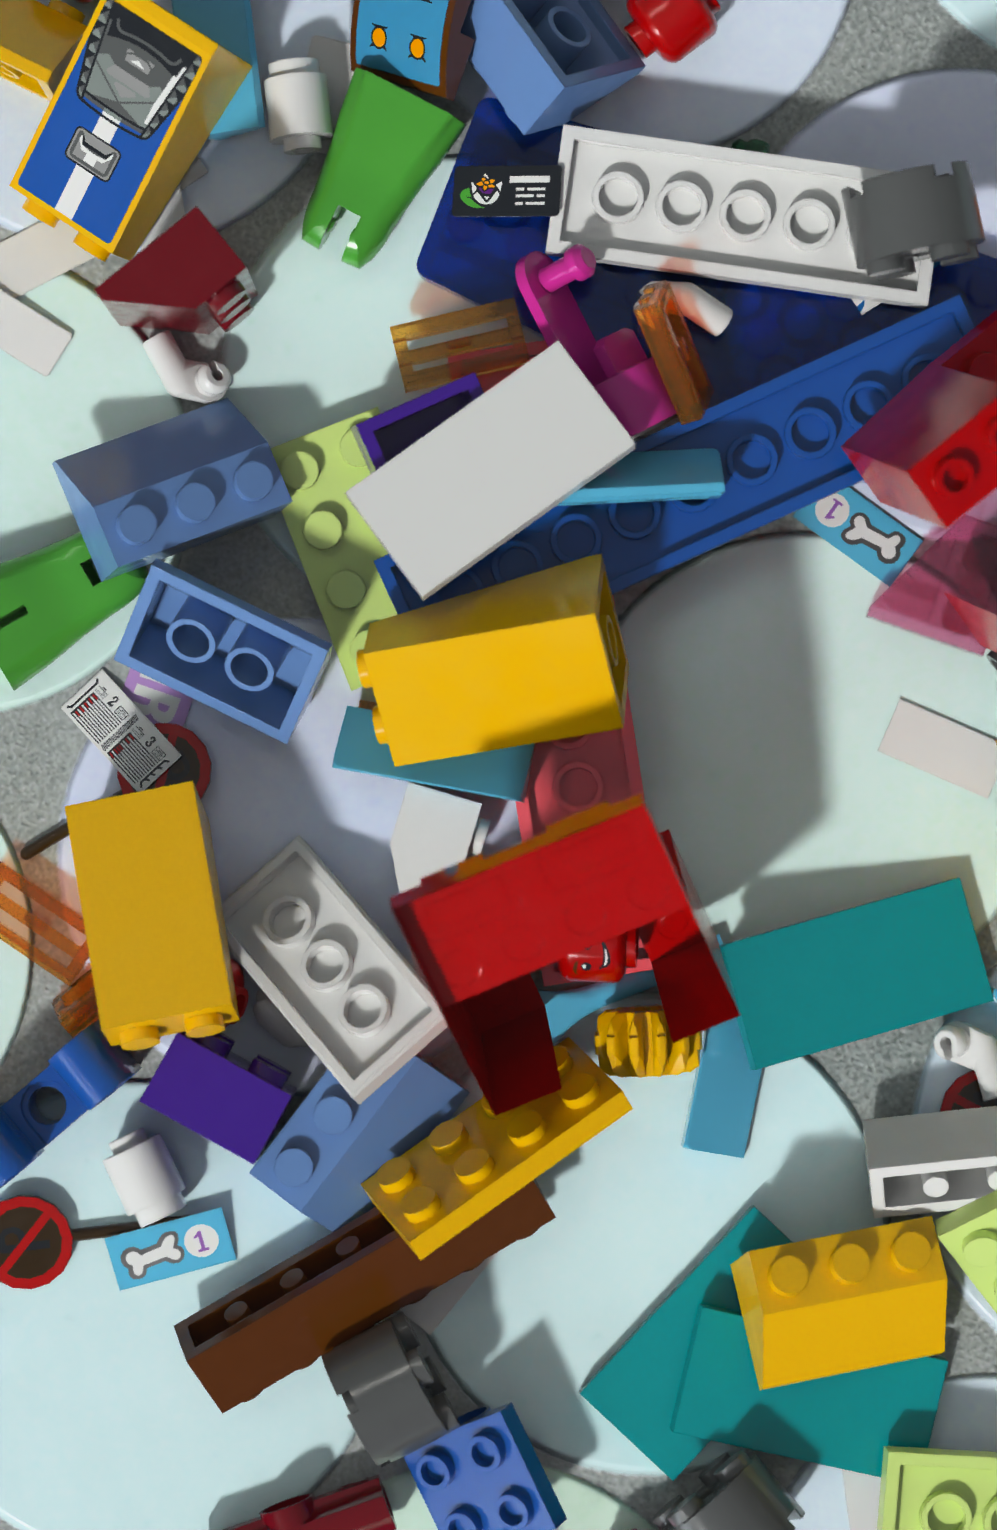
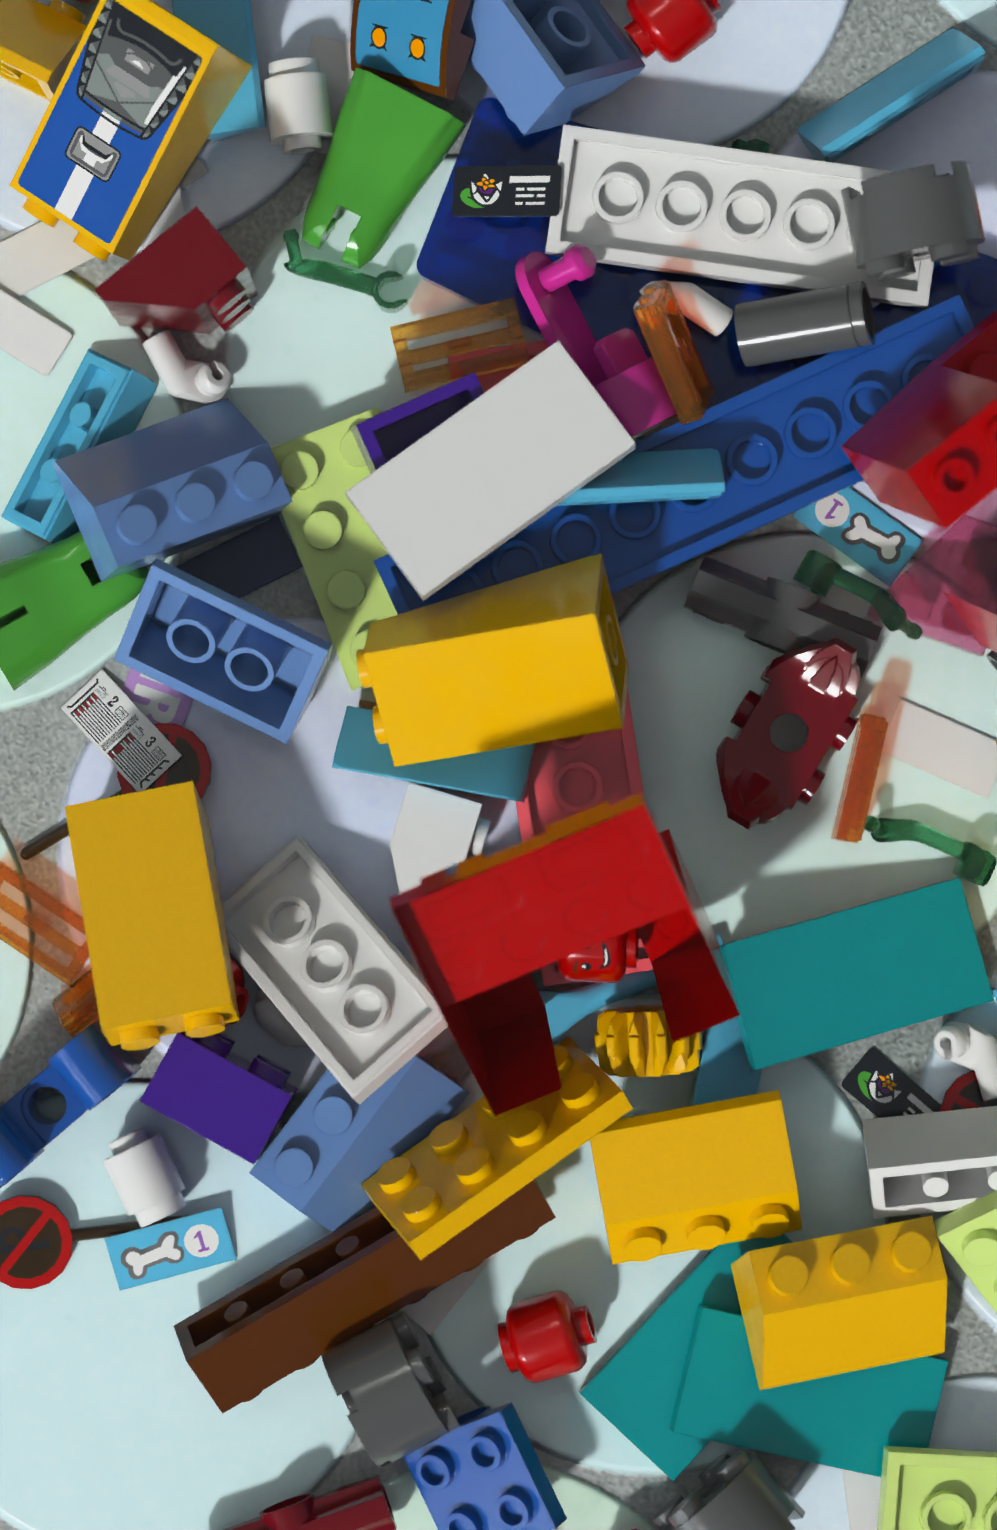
(97, 407): none -> medium azure slope
(247, 560): none -> dark blue sticker
(340, 275): none -> clear green piece
(546, 1336): none -> red head
(696, 1177): none -> yellow slope
(775, 612): none -> dark grey piece
(804, 324): none -> dark grey pin
(821, 572): none -> clear green piece
(821, 690): none -> dark red piece
(859, 778): none -> clear orange tile
(886, 1088): none -> black sticker
(891, 95): none -> medium azure slope
(972, 864): none -> clear green piece

